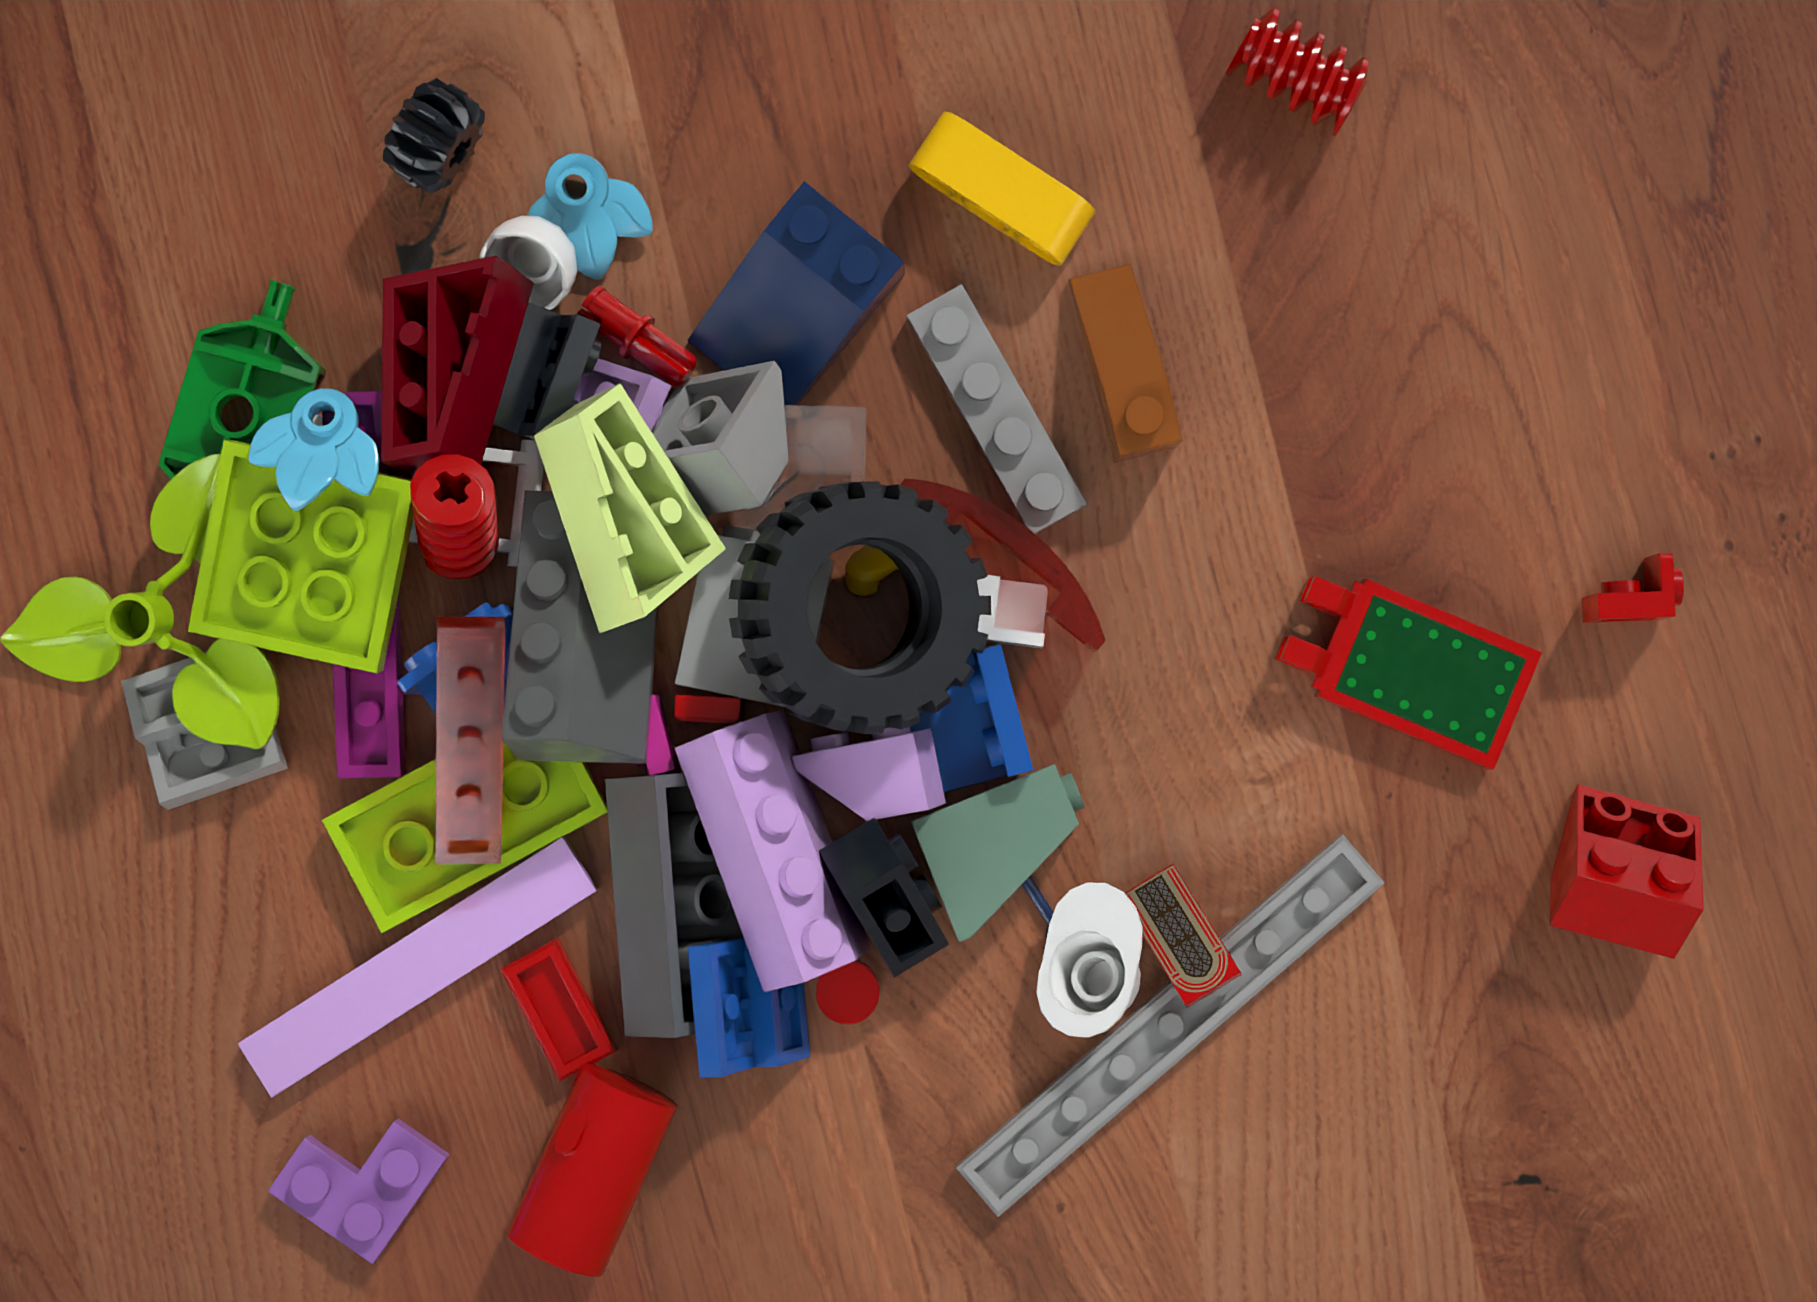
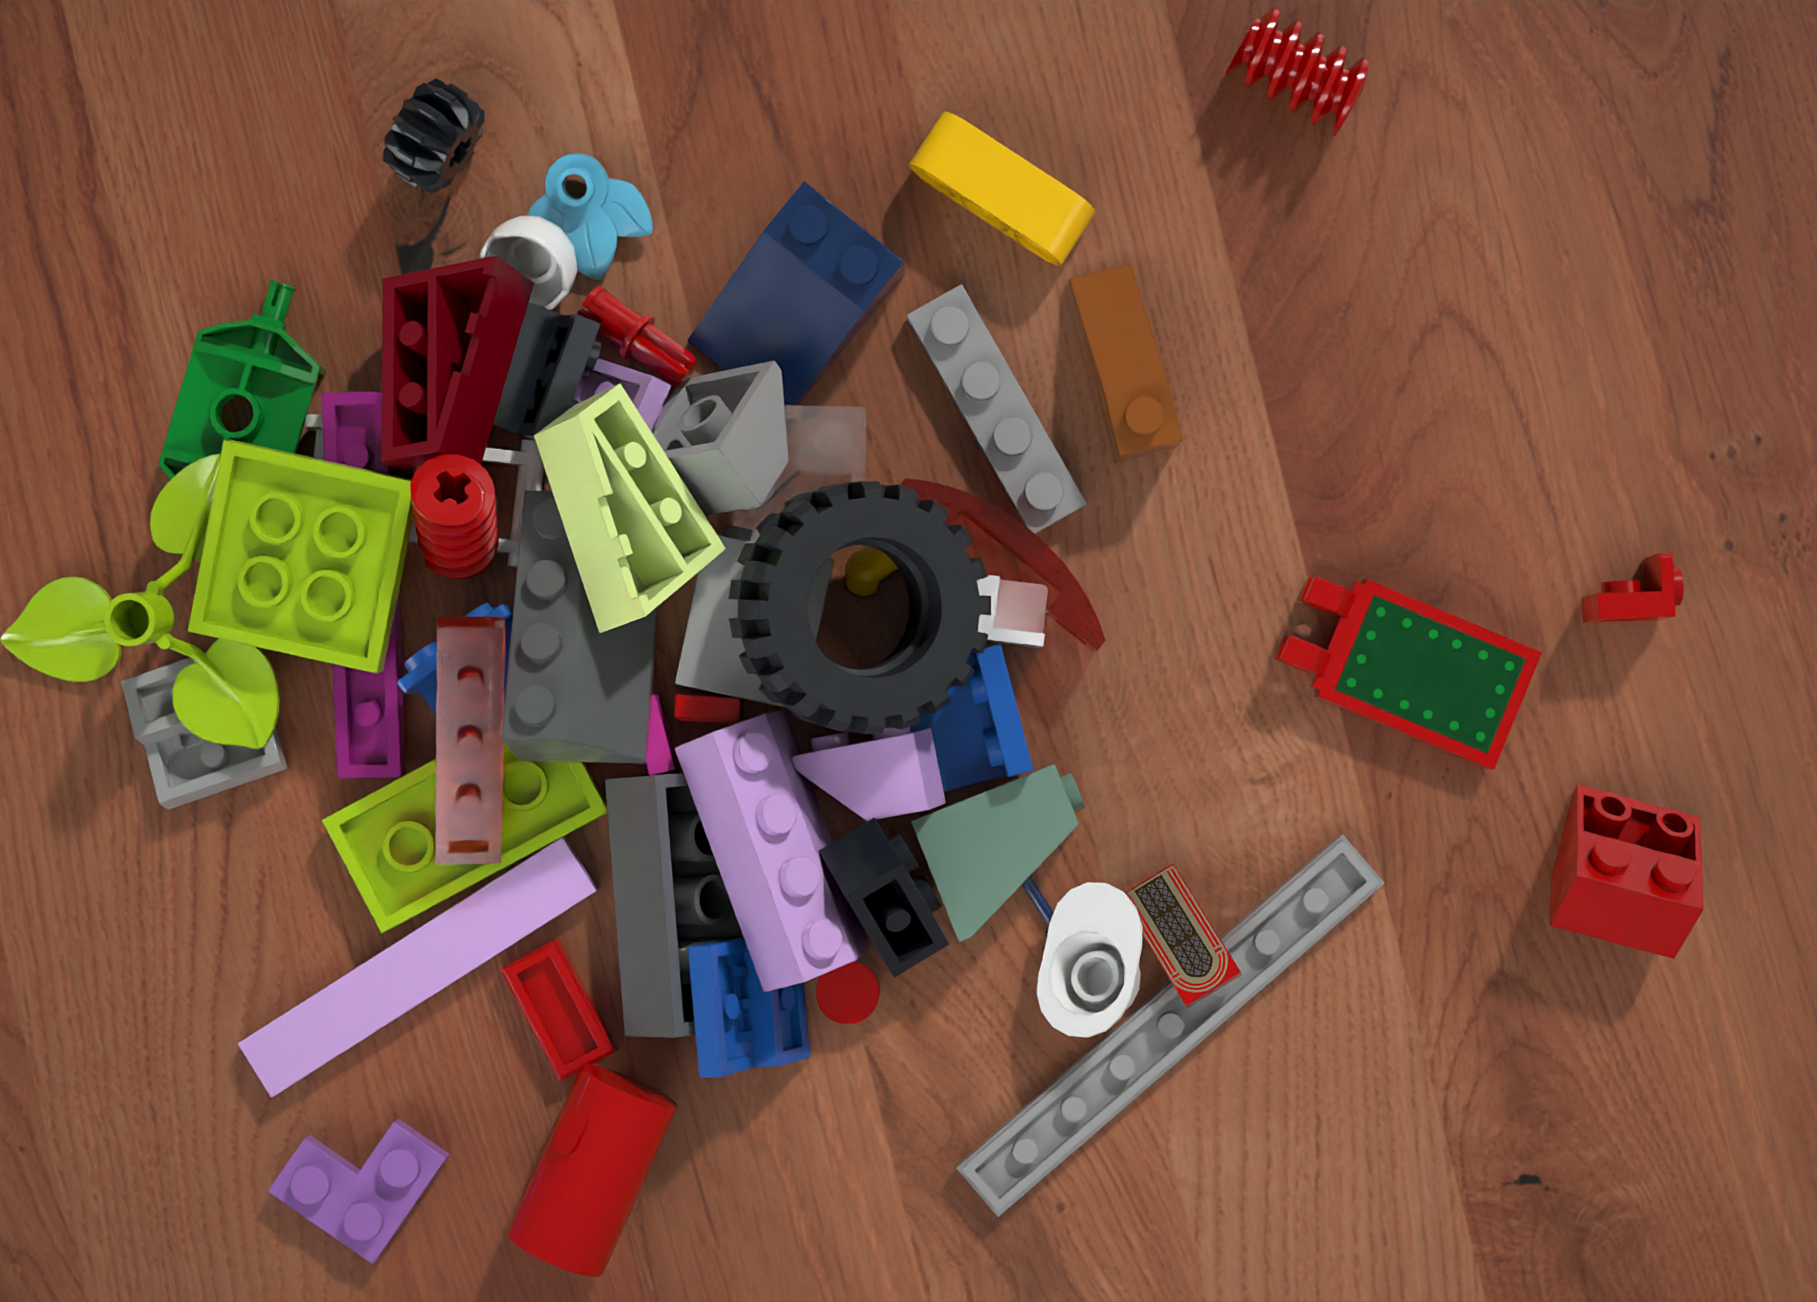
(314, 455): medium azure plate -> none

